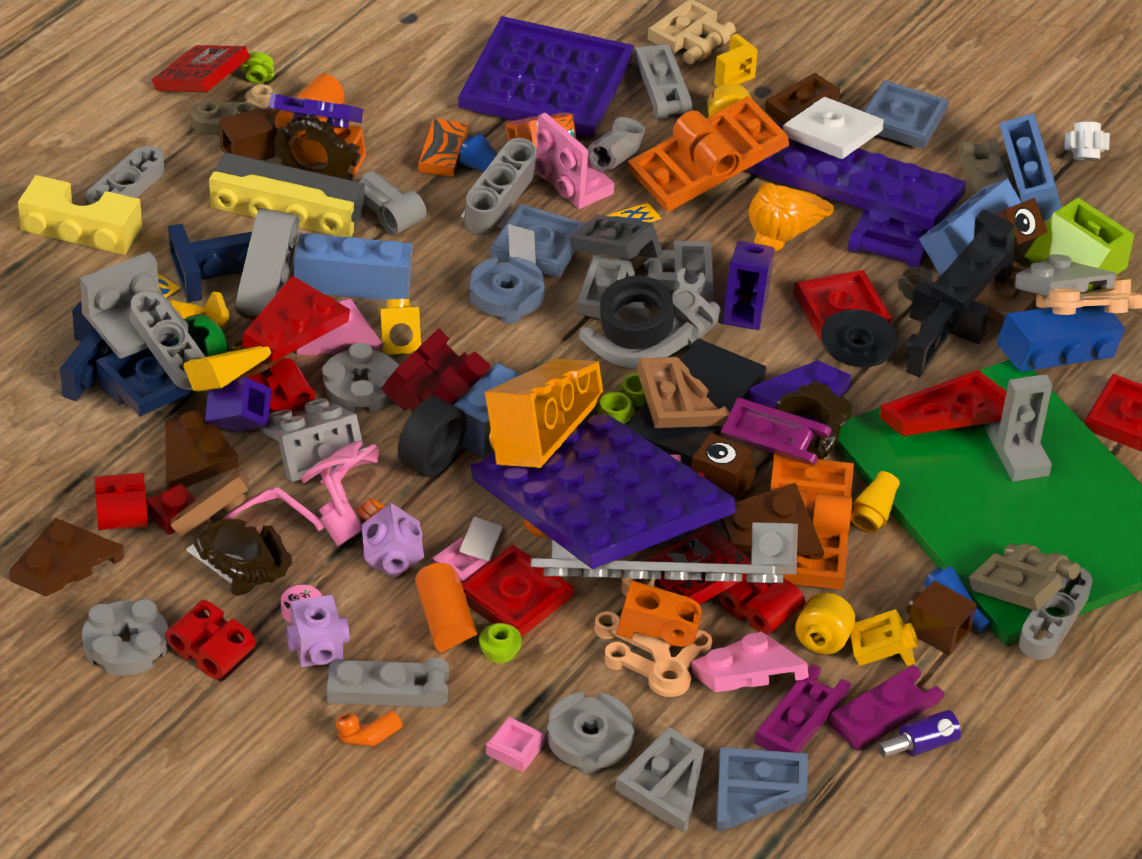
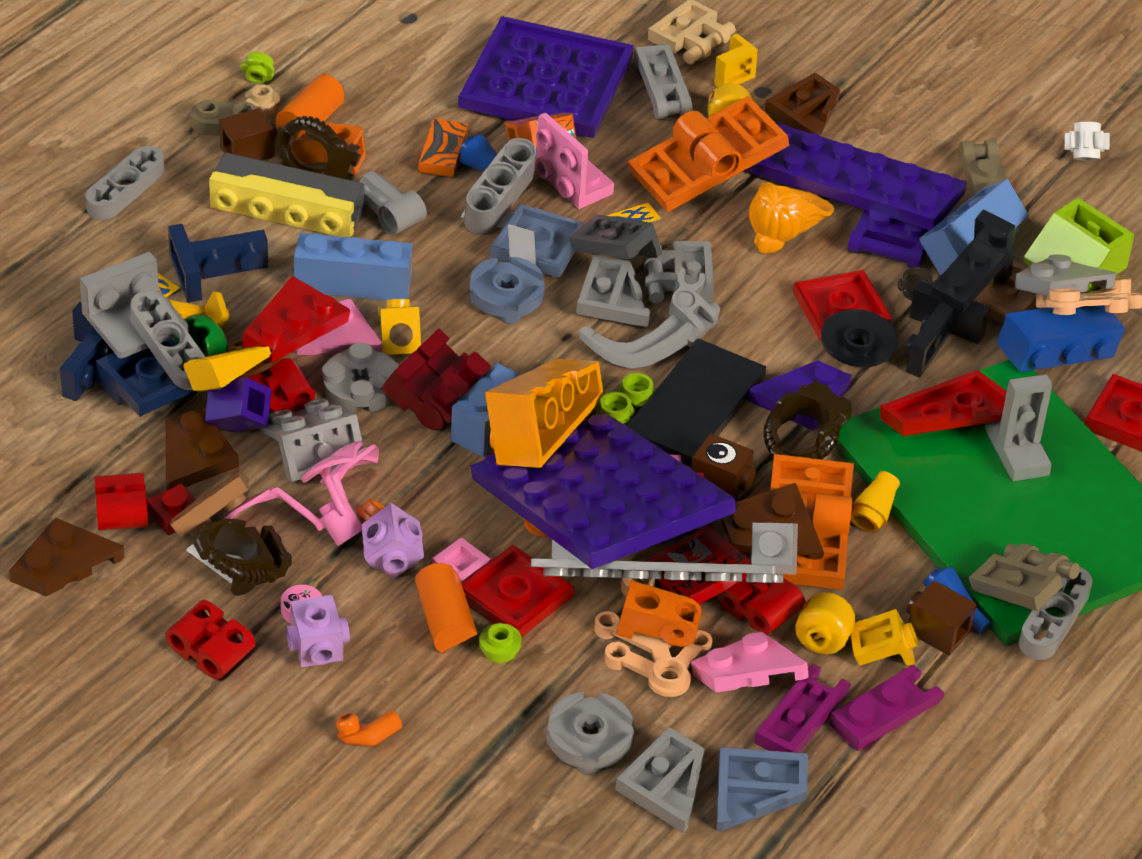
(105, 225): light yellow arch -> none
(110, 621): light grey plate -> none
(200, 68): red tile -> none
(267, 260): light grey beam -> none
(336, 114): dark purple wing -> none
(388, 683): light grey plate -> none
(432, 436): black tyre -> none
(481, 538): white sticker -> none
(515, 744): bright pink tile -> none
(617, 145): light grey piece -> none
(641, 334): black tyre -> none
(677, 396): medium nougat wing -> none
(748, 273): dark purple torso -> none
(773, 430): magenta hinge -> none
(833, 127): white plate -> none
(907, 113): sand blue plate -> none
(923, 735): dark purple piece -> none
(1026, 219): reddish brown brick -> none
(1030, 163): medium blue brick -> none

